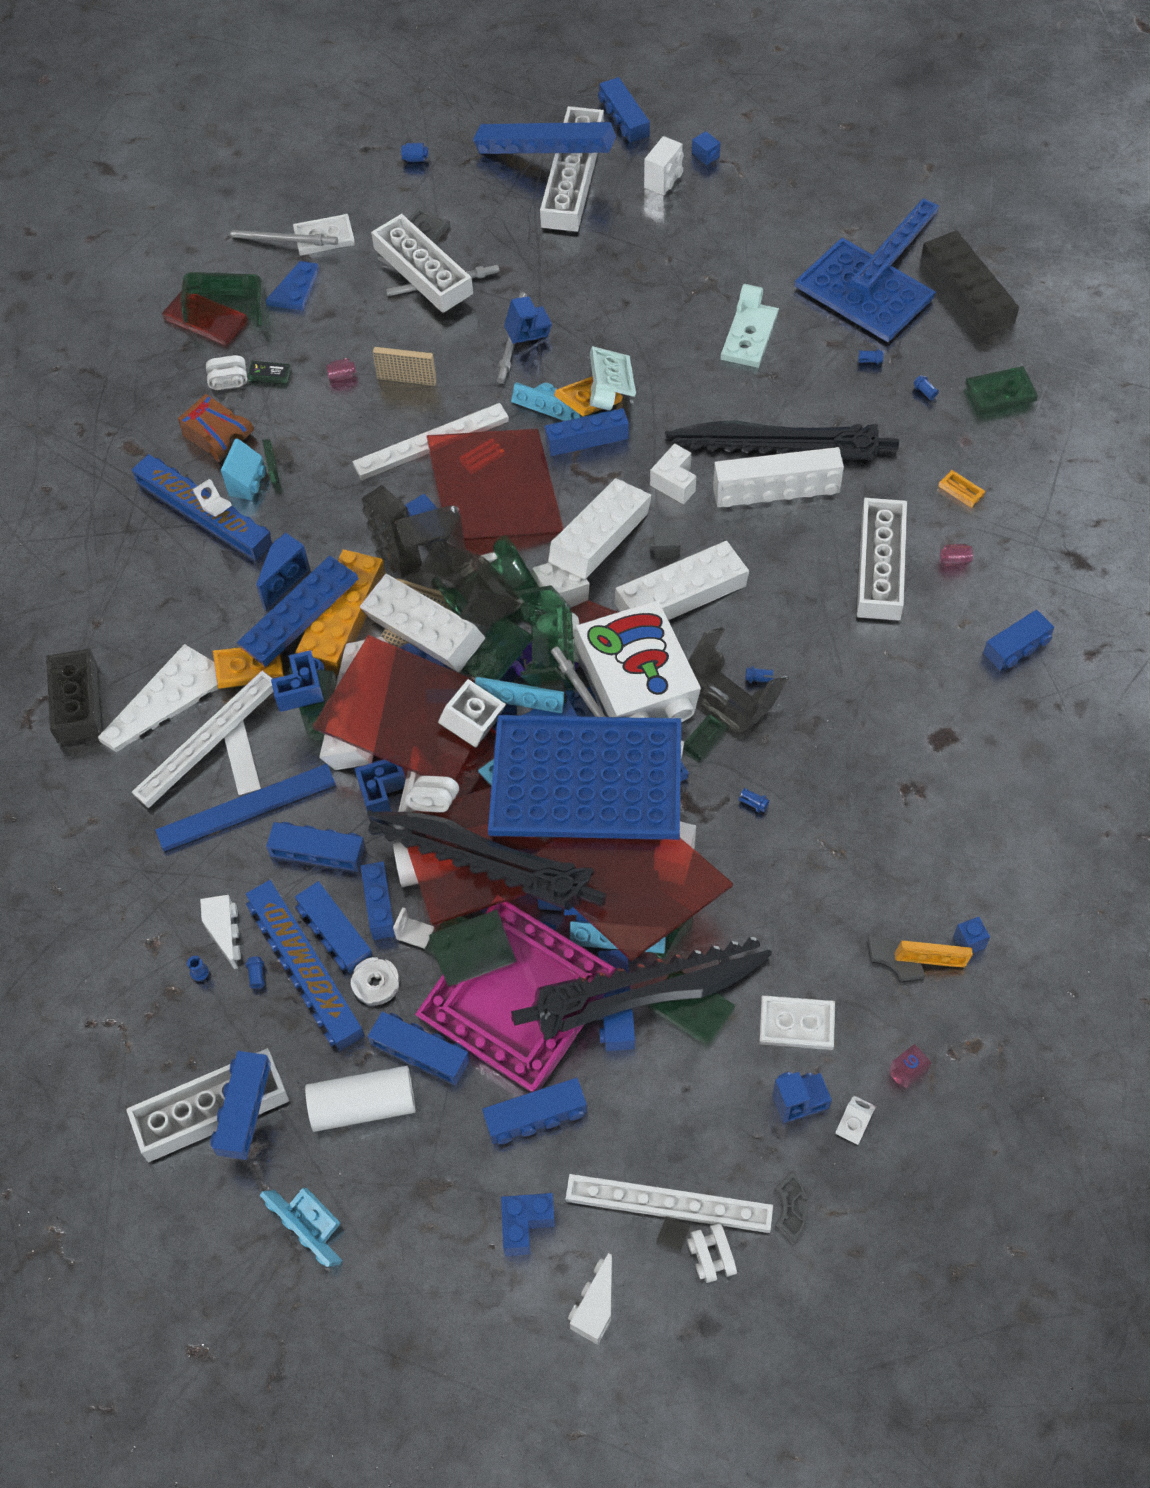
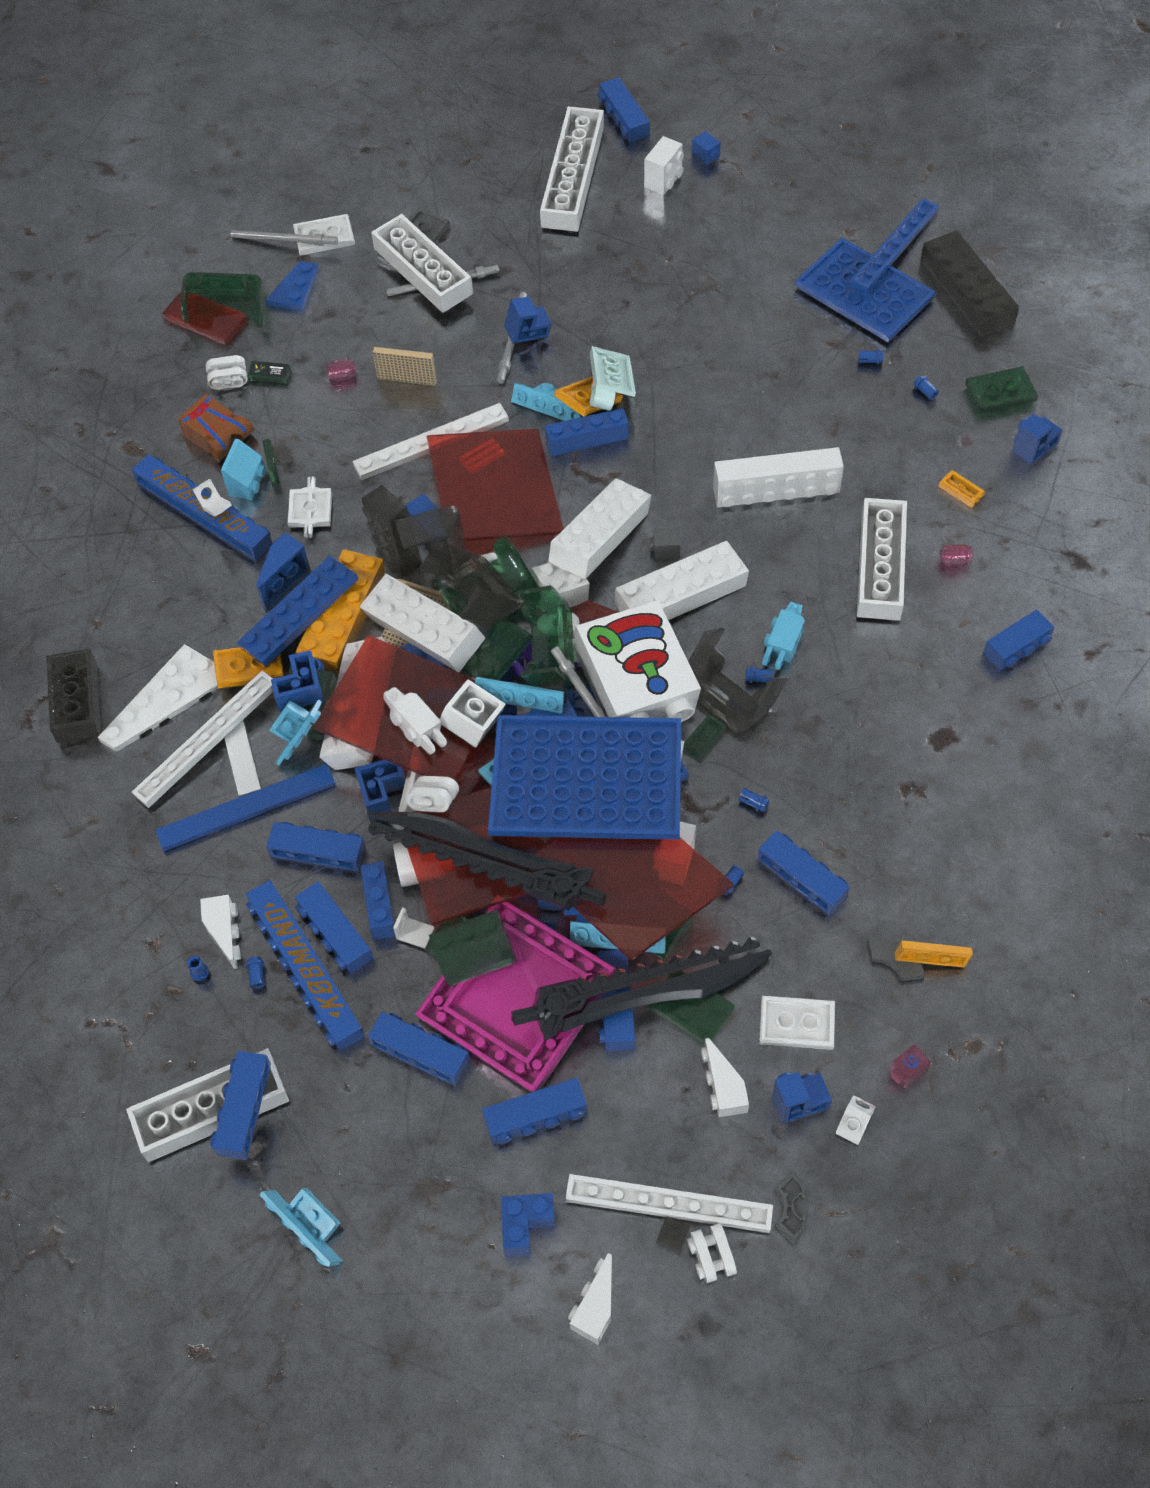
(292, 724): none -> medium azure bracket
(309, 507): none -> white plate
(360, 1098): white piece -> none
(377, 968): white plate -> none
(414, 152): blue brick -> none
(415, 719): none -> white hinge
(545, 138): blue brick -> none
(673, 476): white brick -> none
(727, 1085): none -> white slope
(734, 876): none -> blue pin
(749, 317): light aqua hinge -> none
(784, 636): none -> medium azure hinge
(803, 872): none -> blue brick
(853, 441): black piece -> none
(972, 935): blue brick -> none
(1035, 437): none -> blue brick

